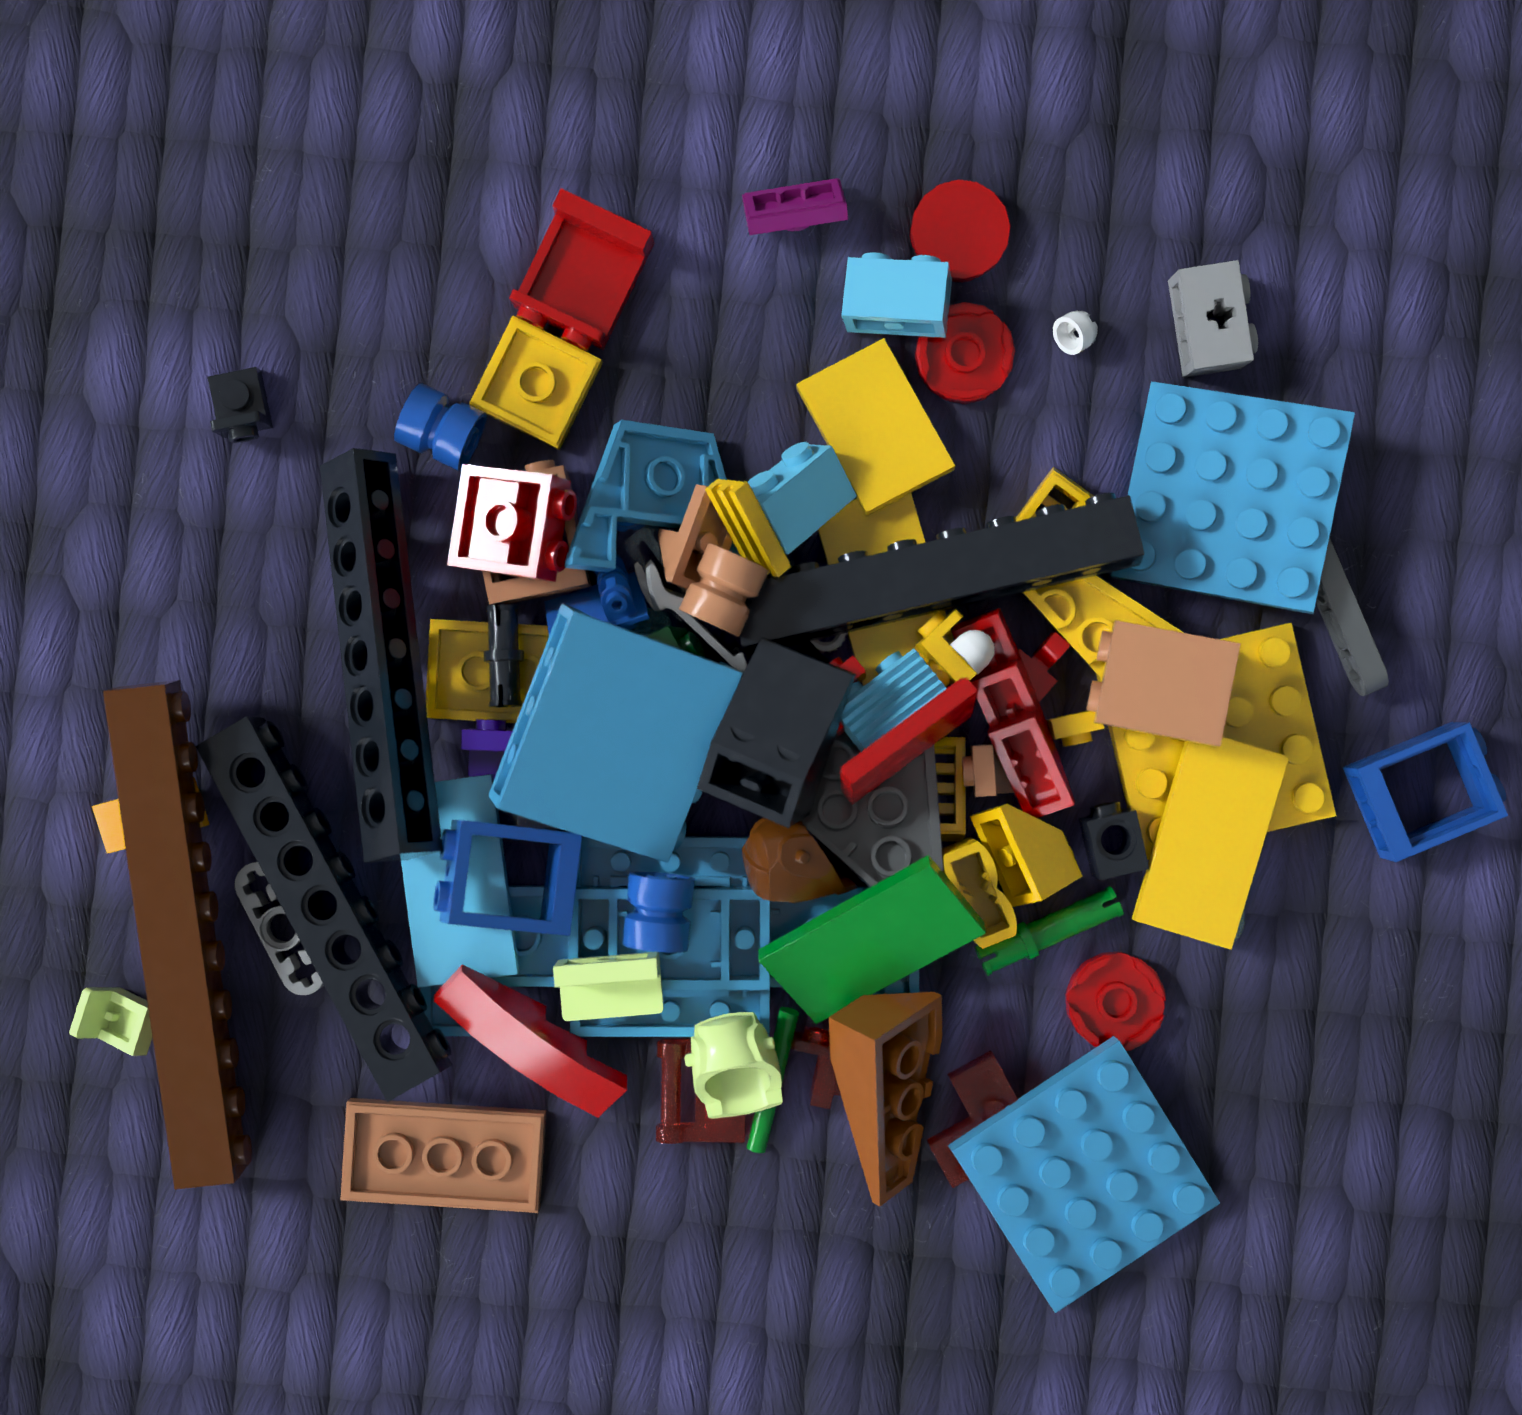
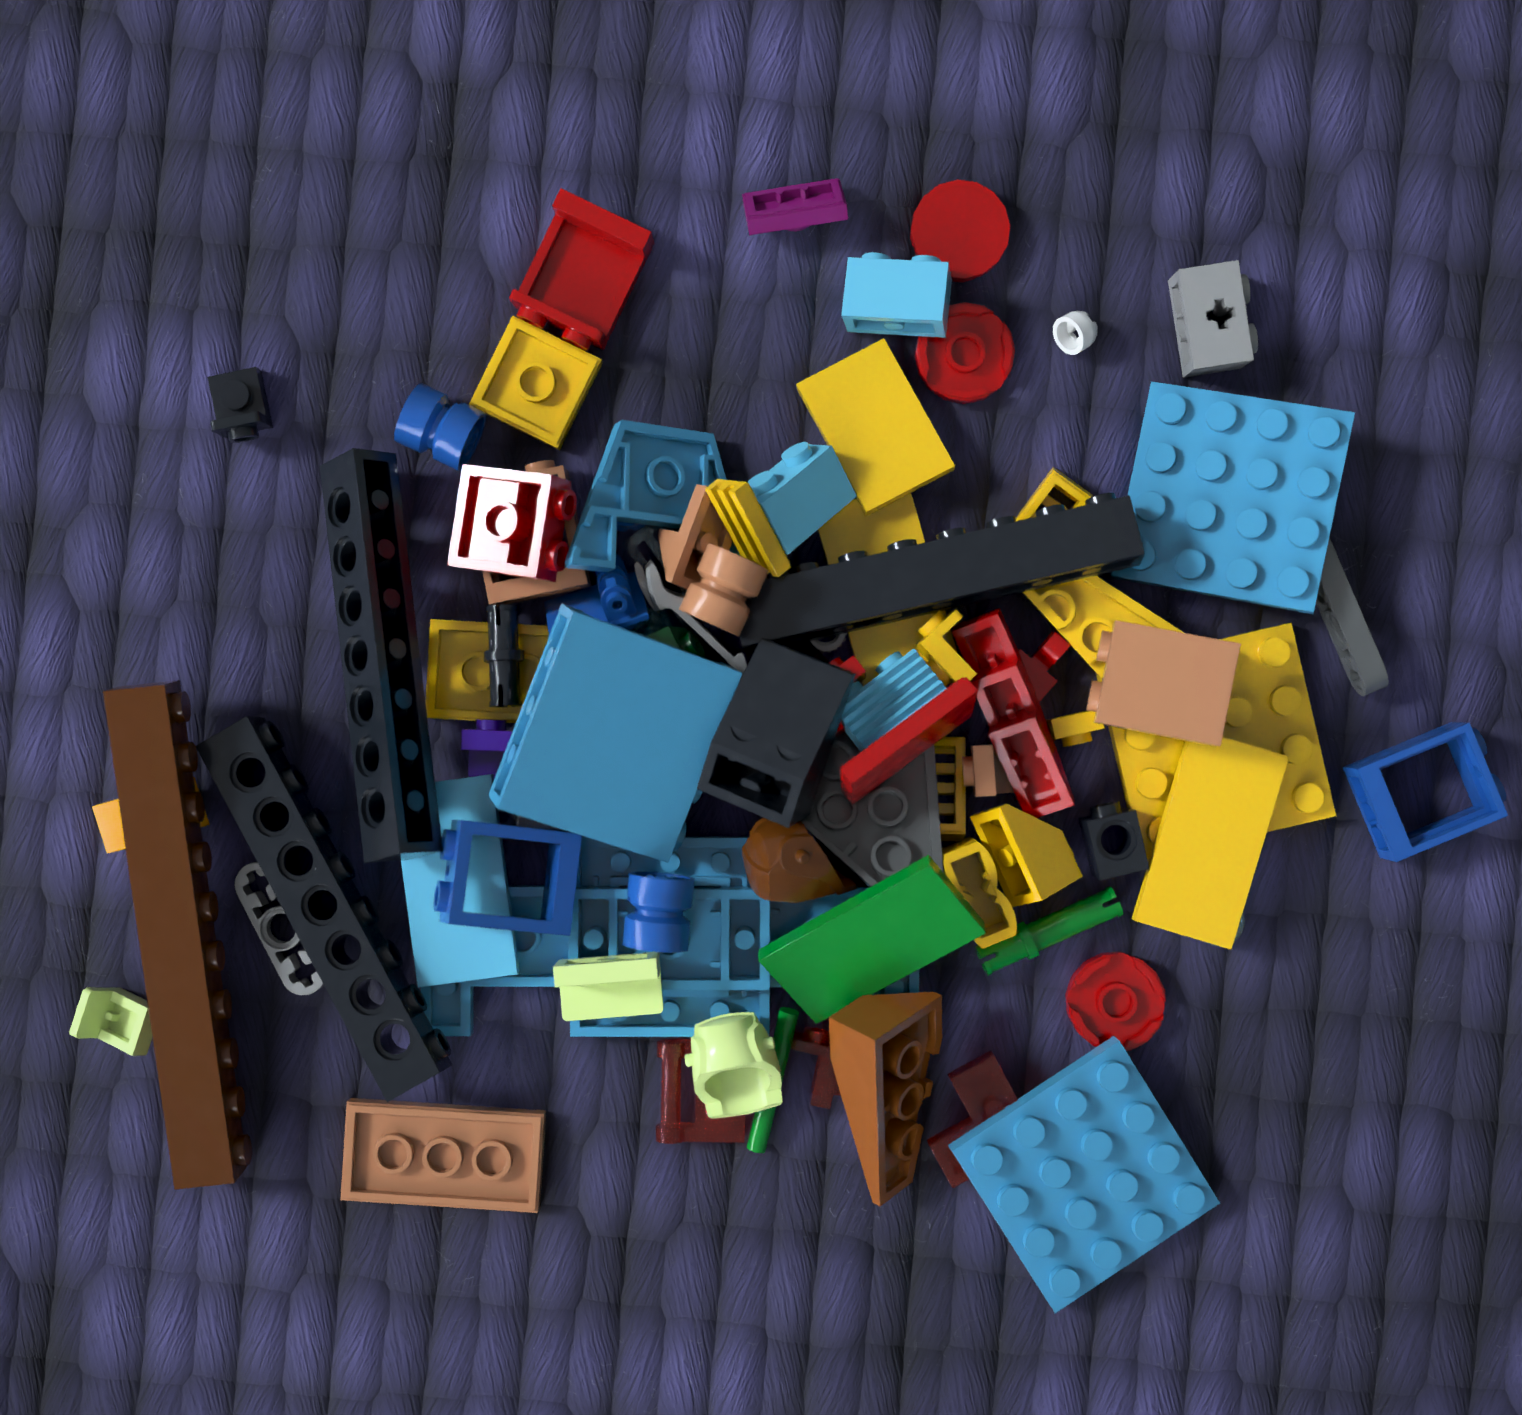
(520, 1035): red slope -> none
(975, 649): white hinge -> none

